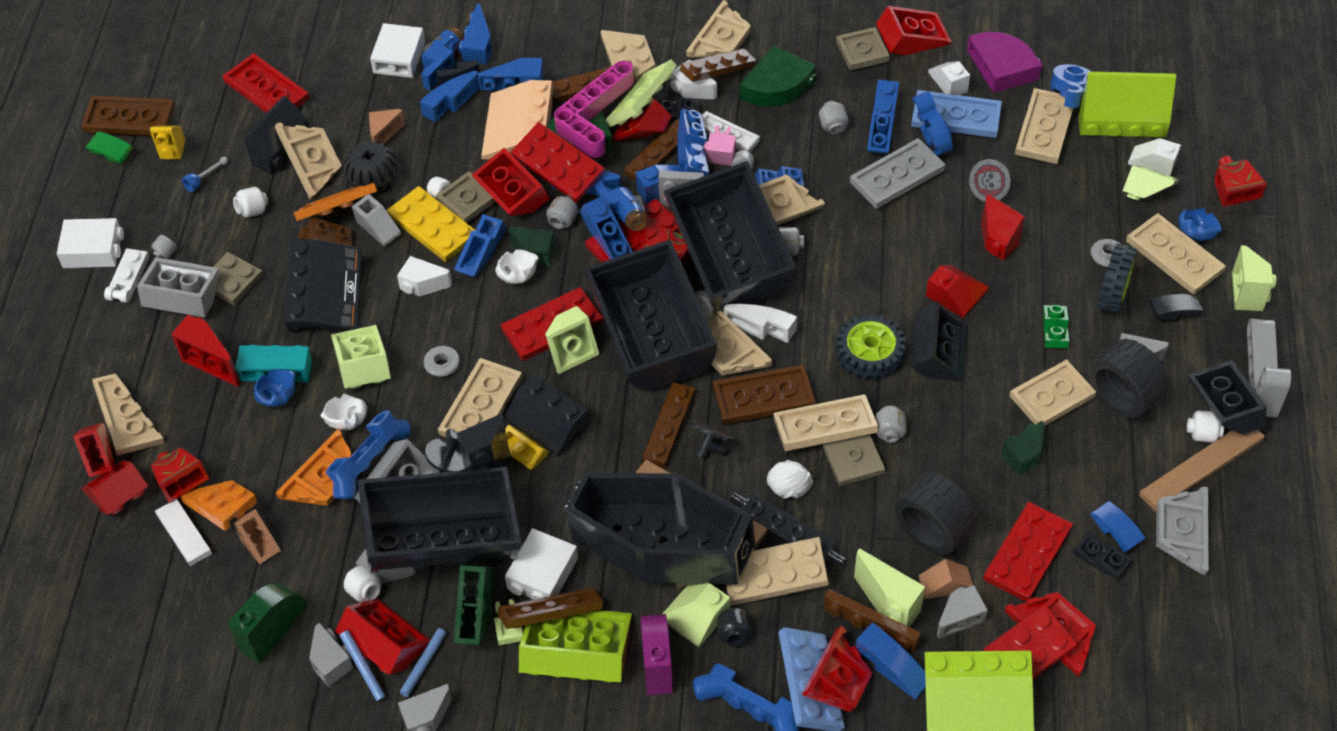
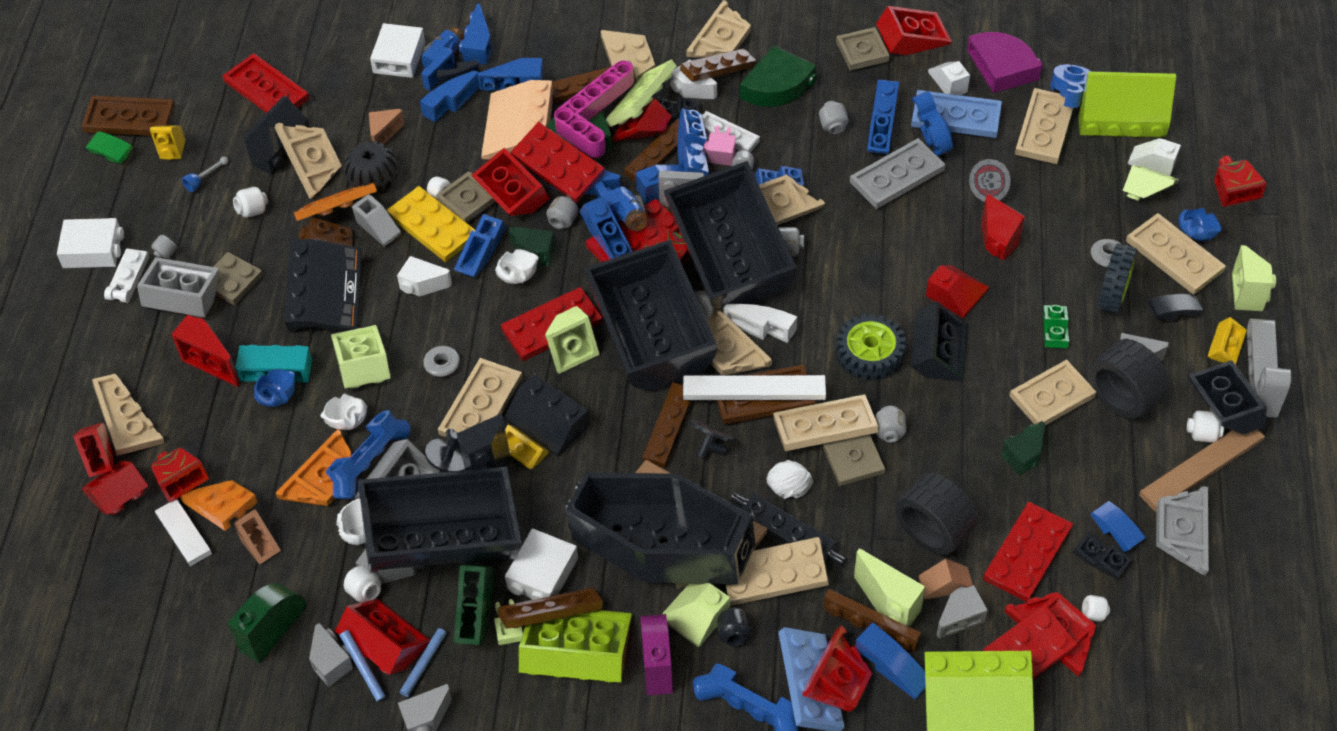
(351, 524): none -> white hair
(754, 388): none -> white tile
(1095, 608): none -> white piece
(1227, 341): none -> yellow slope

